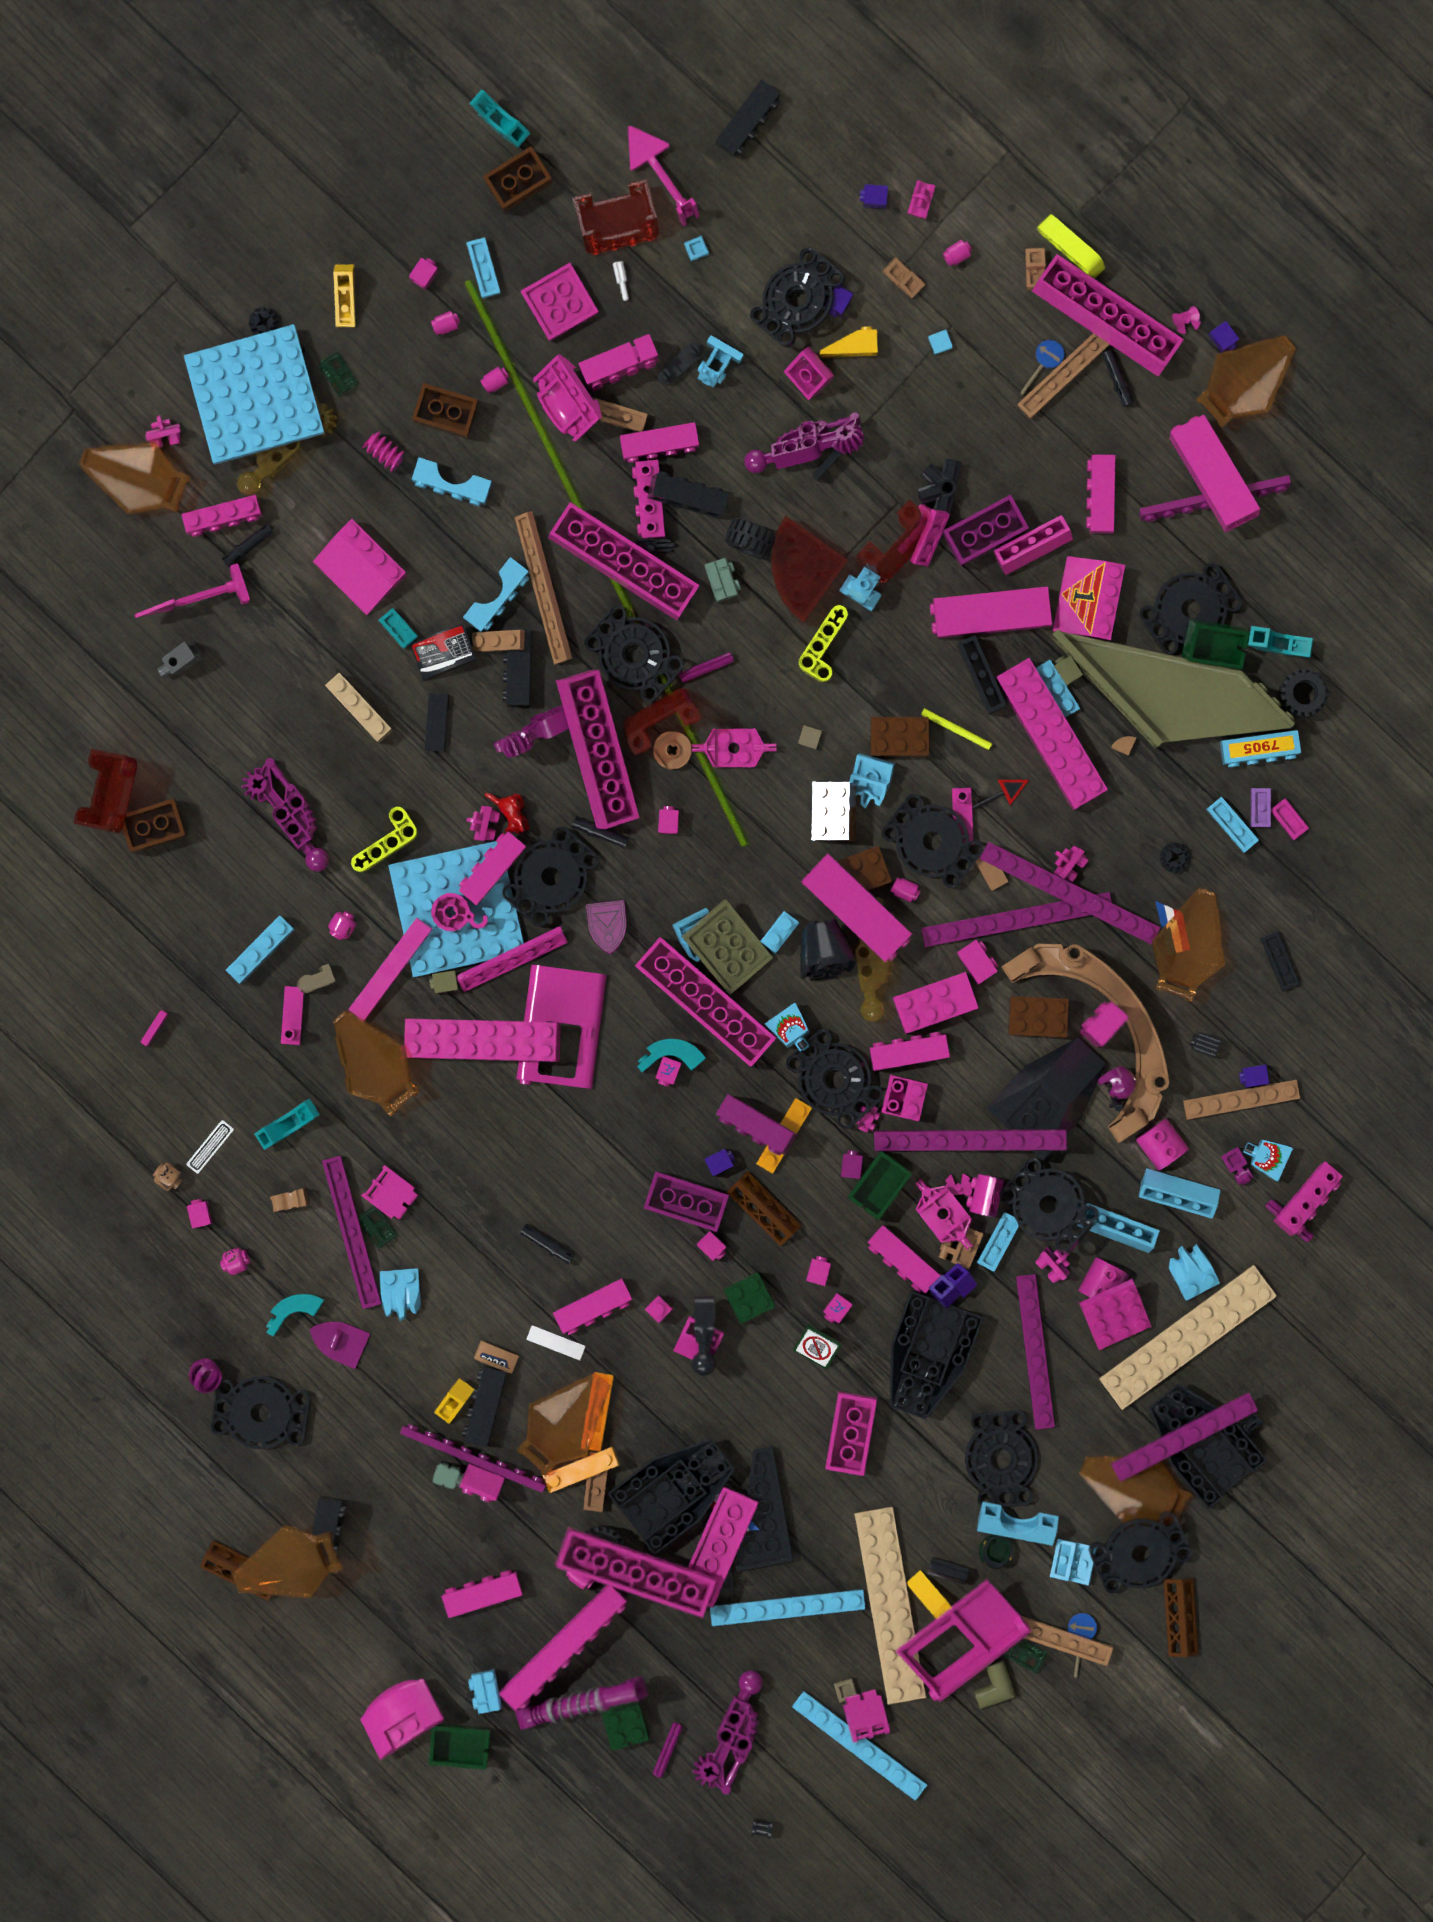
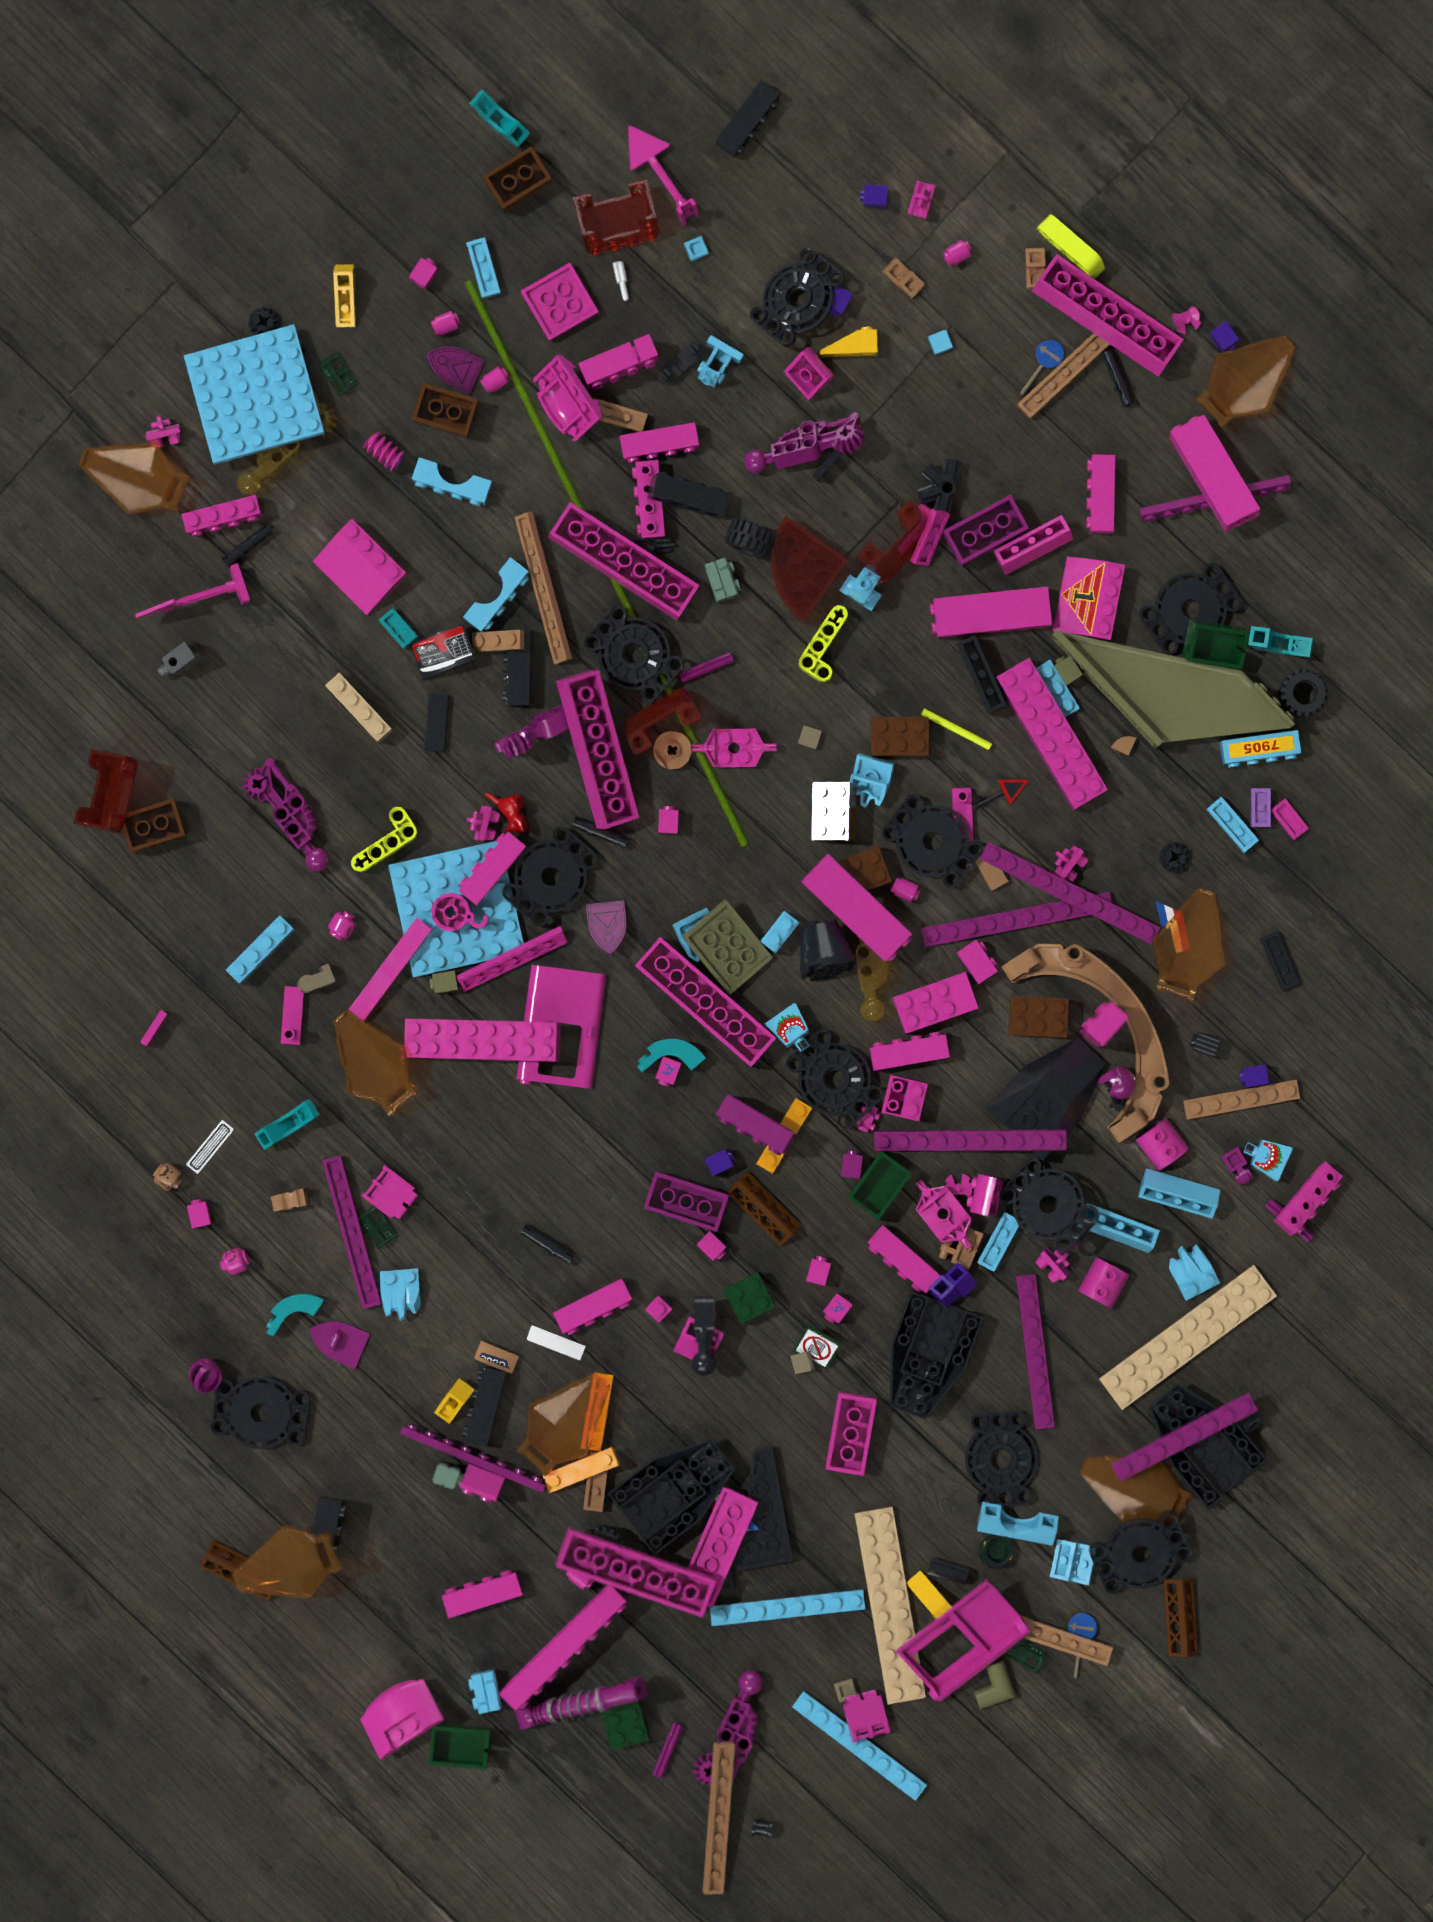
(455, 367): none -> magenta shield
(718, 1818): none -> medium nougat plate
(802, 1362): none -> dark tan tile
(1115, 1314): dark pink plate -> none

